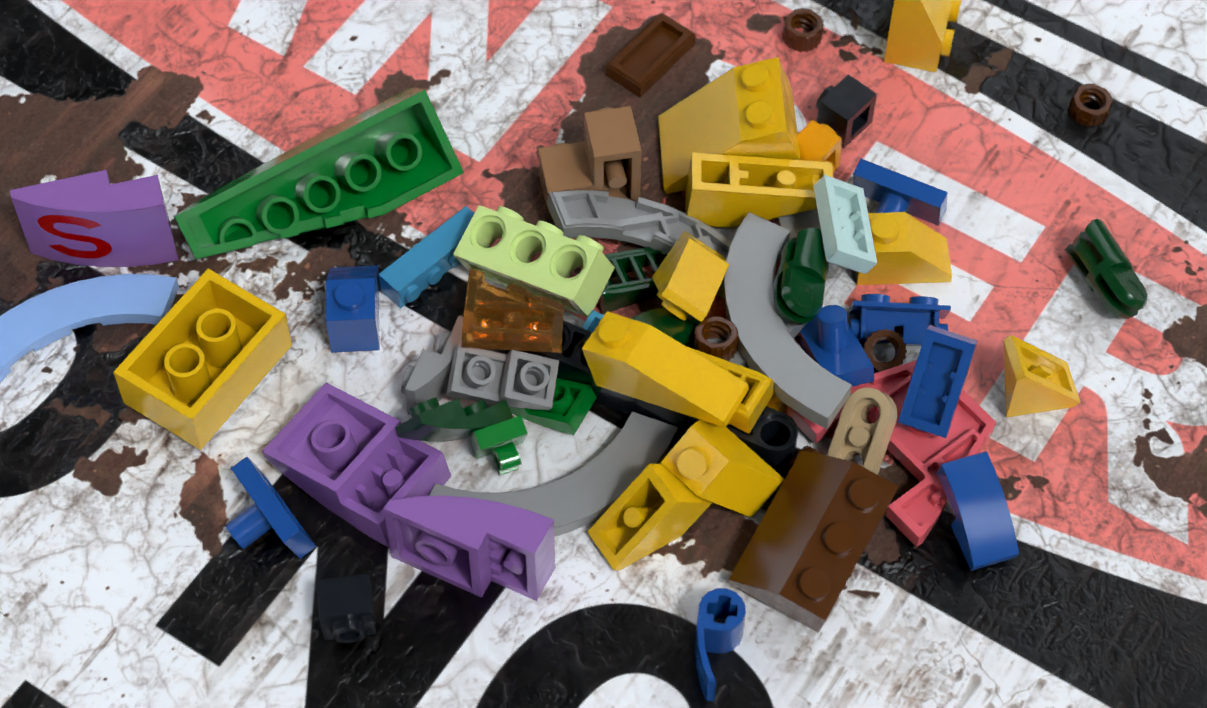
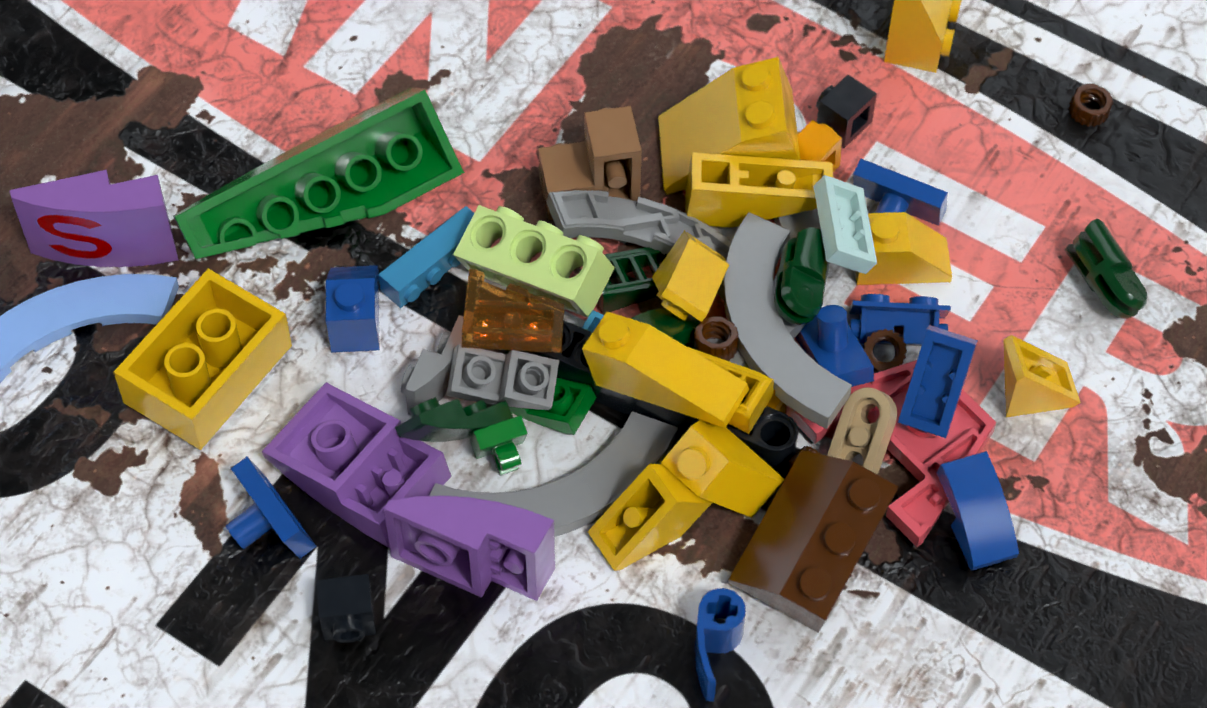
(650, 54): reddish brown tile -> none
(804, 19): reddish brown axle -> none

